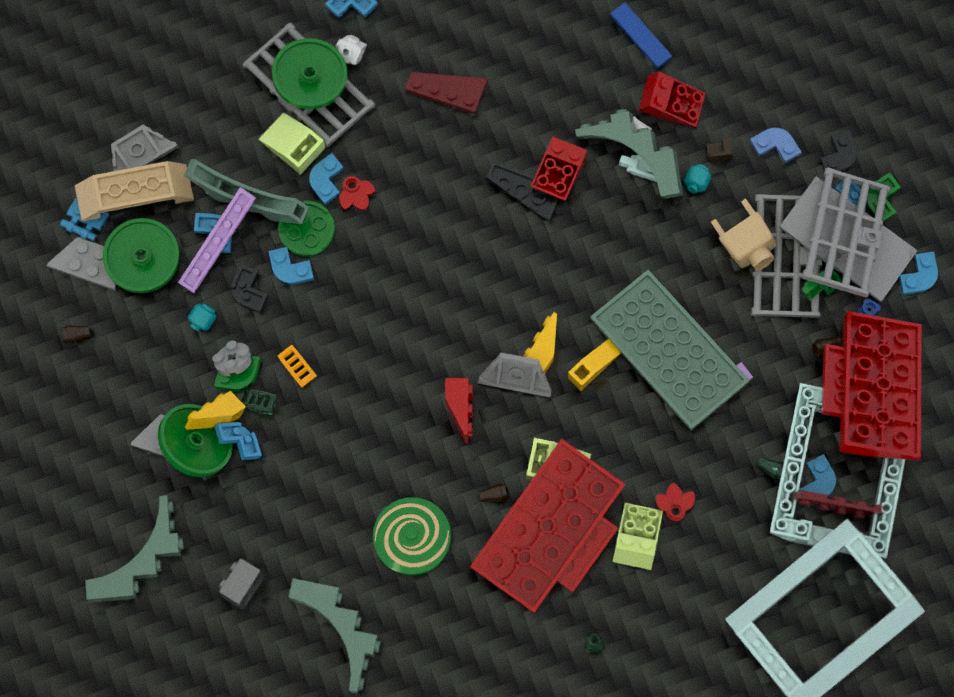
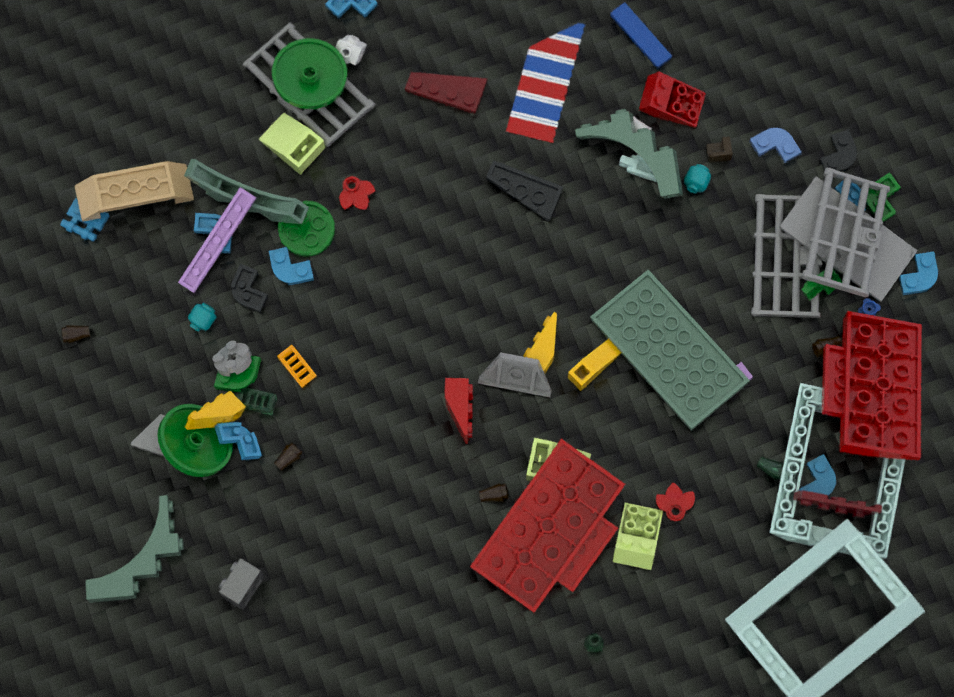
(83, 261): light grey wing -> none
(140, 148): light grey wing -> none
(141, 255): green dish -> none
(288, 456): none -> dark brown cone
(321, 176): dark azure plate -> none
(358, 644): sand green arch -> none
(412, 536): green dish -> none
(545, 85): none -> sticker
(559, 168): red slope -> none
(749, 240): tan piece -> none

